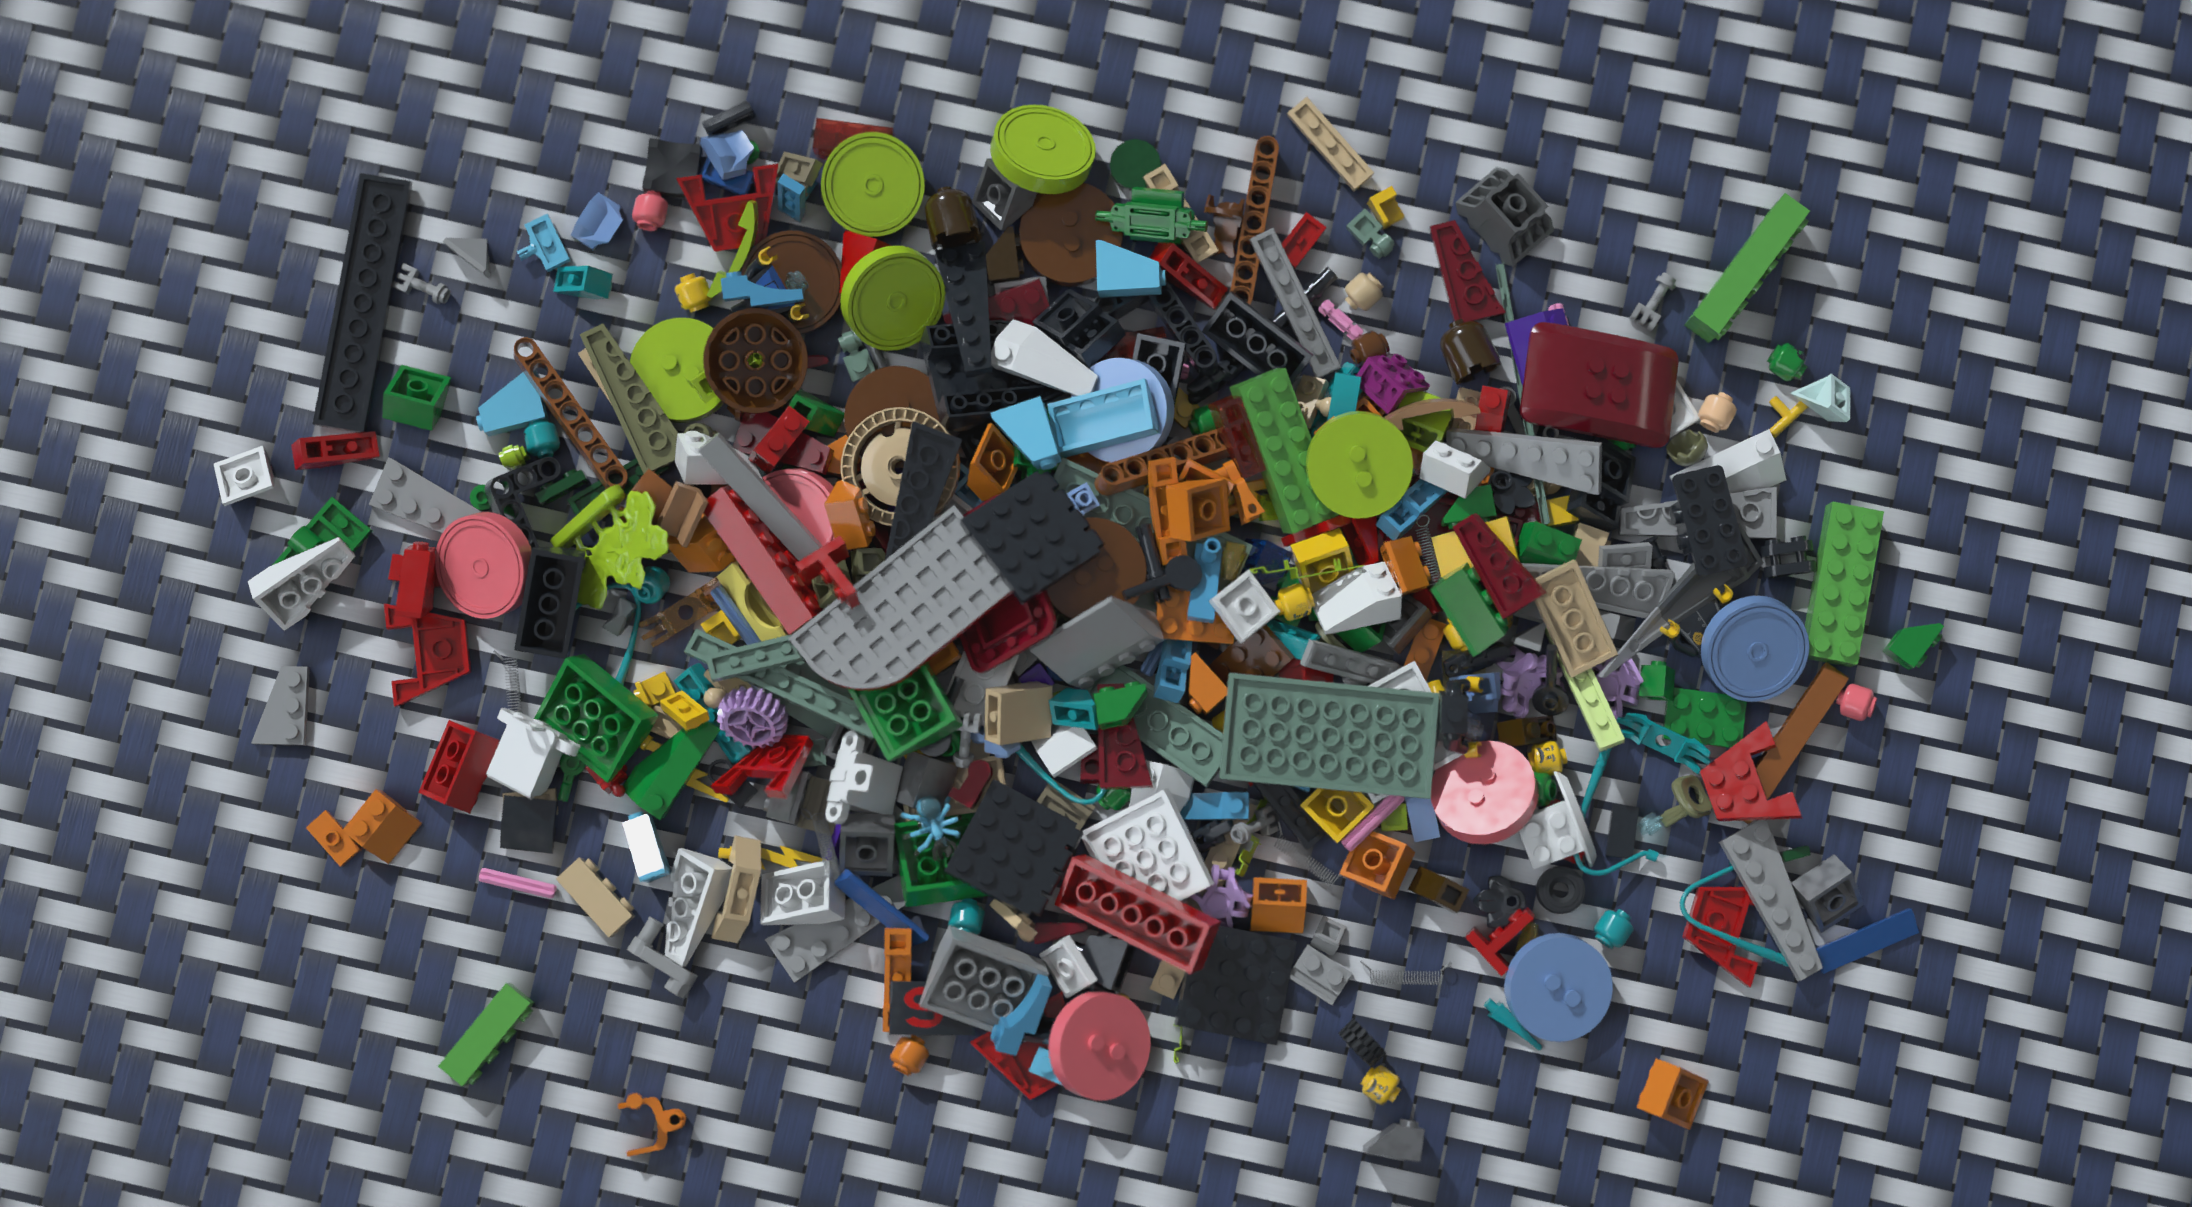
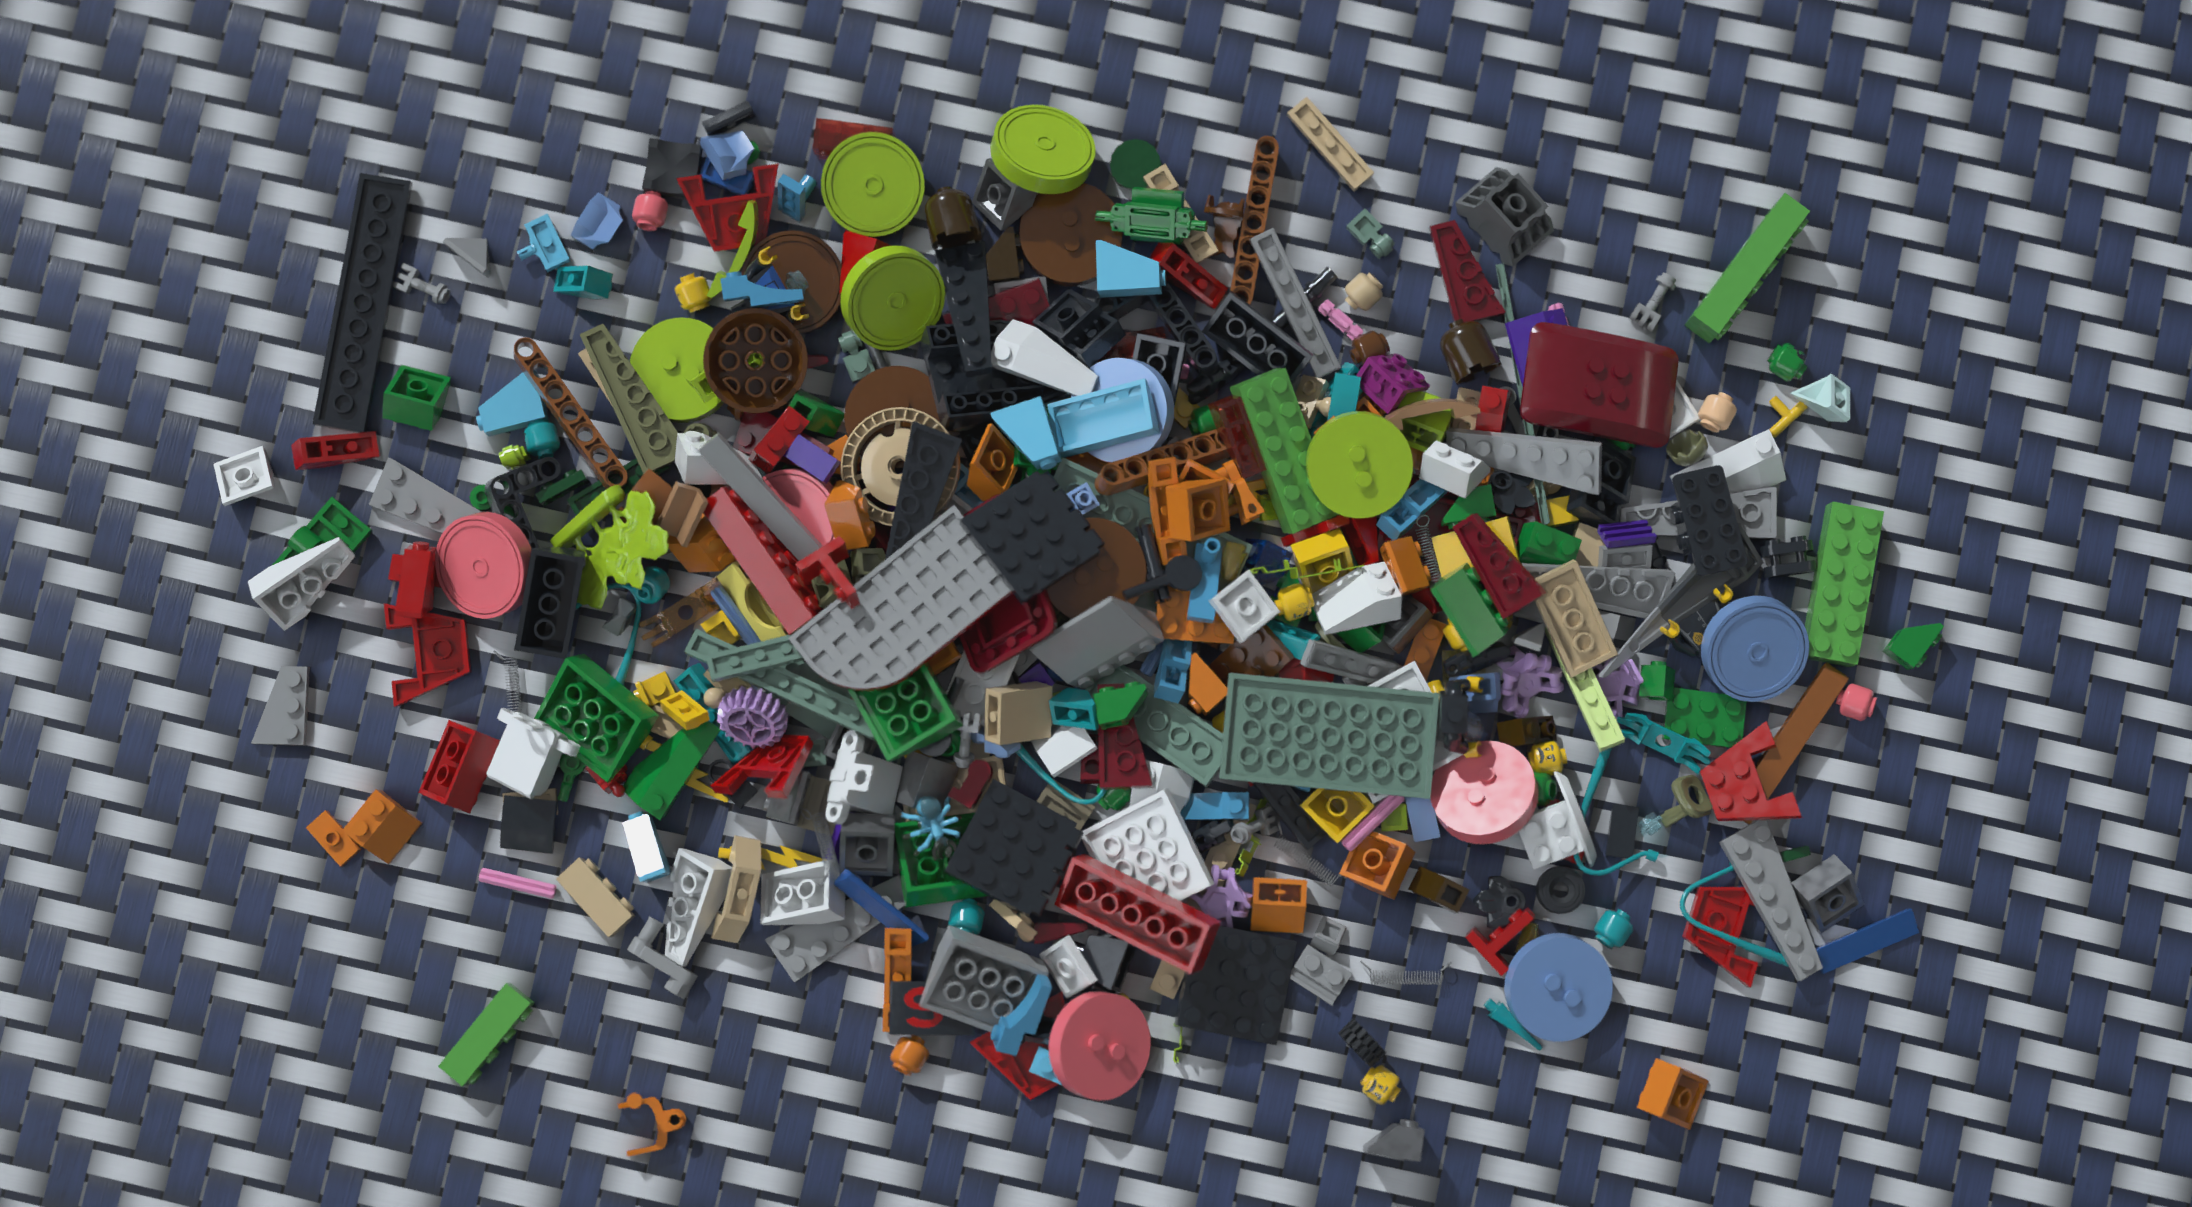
(799, 168): dark tan plate -> none
(812, 458): none -> dark purple tile
(1302, 239): red plate -> none
(1386, 207): yellow panel -> none
(1550, 698): black piece -> none
(1626, 533): none -> dark purple tile

